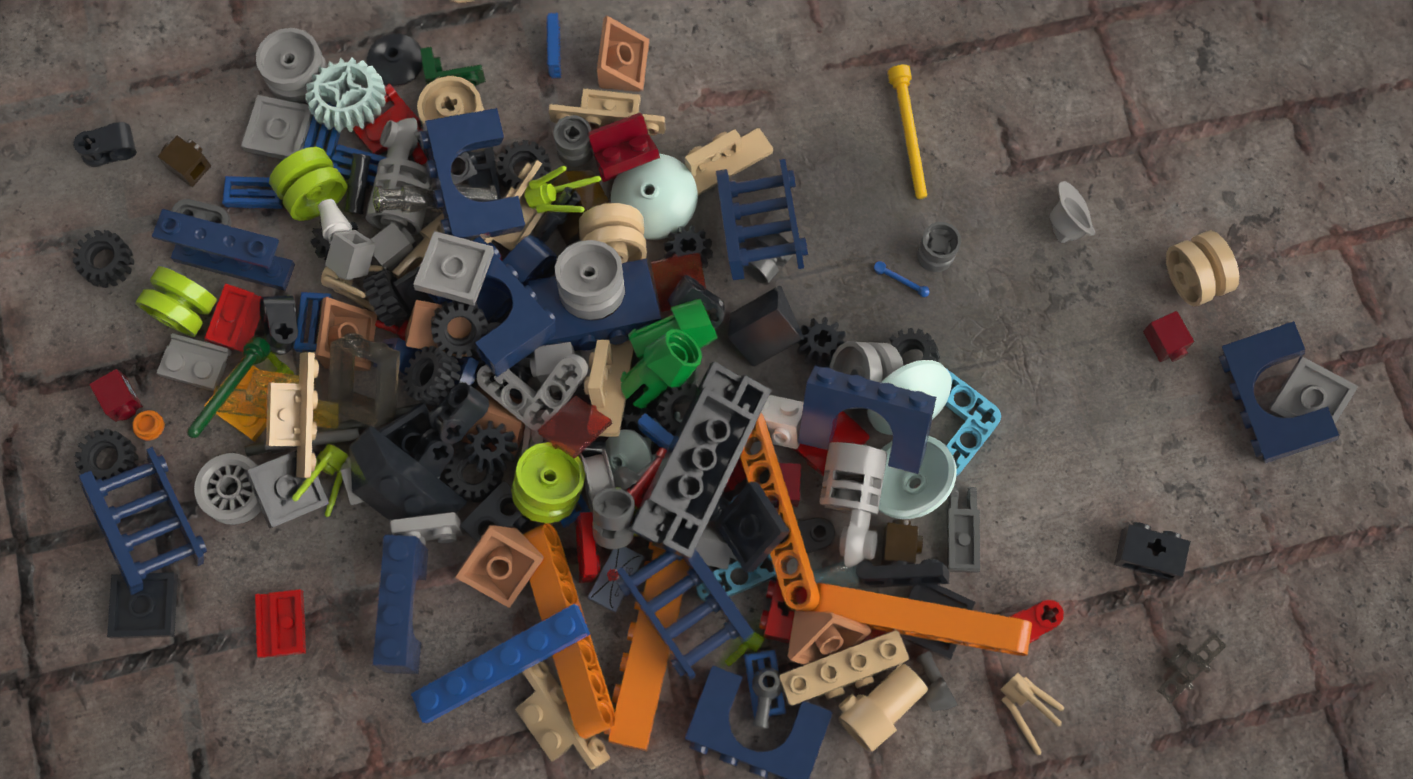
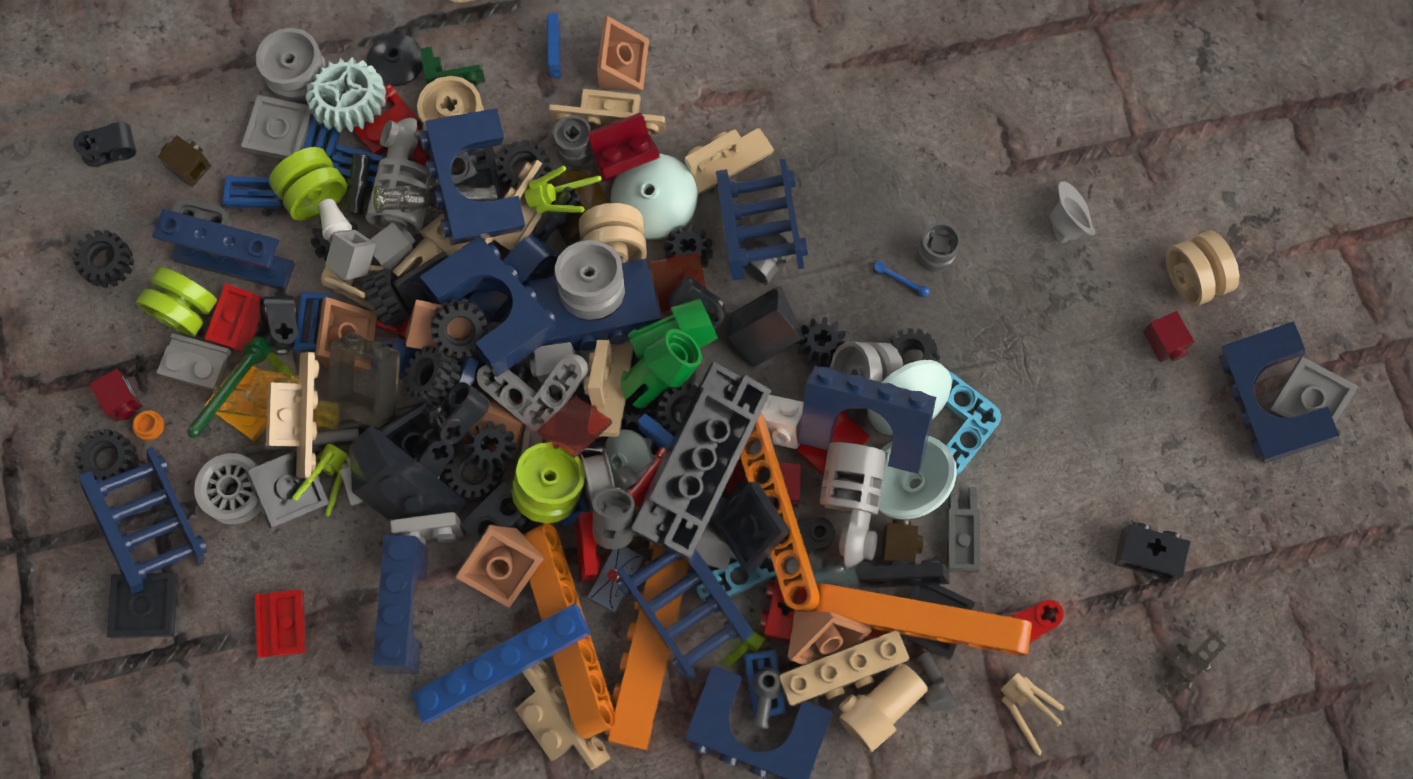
(454, 268): light grey plate -> none
(900, 78): yellow piece -> none

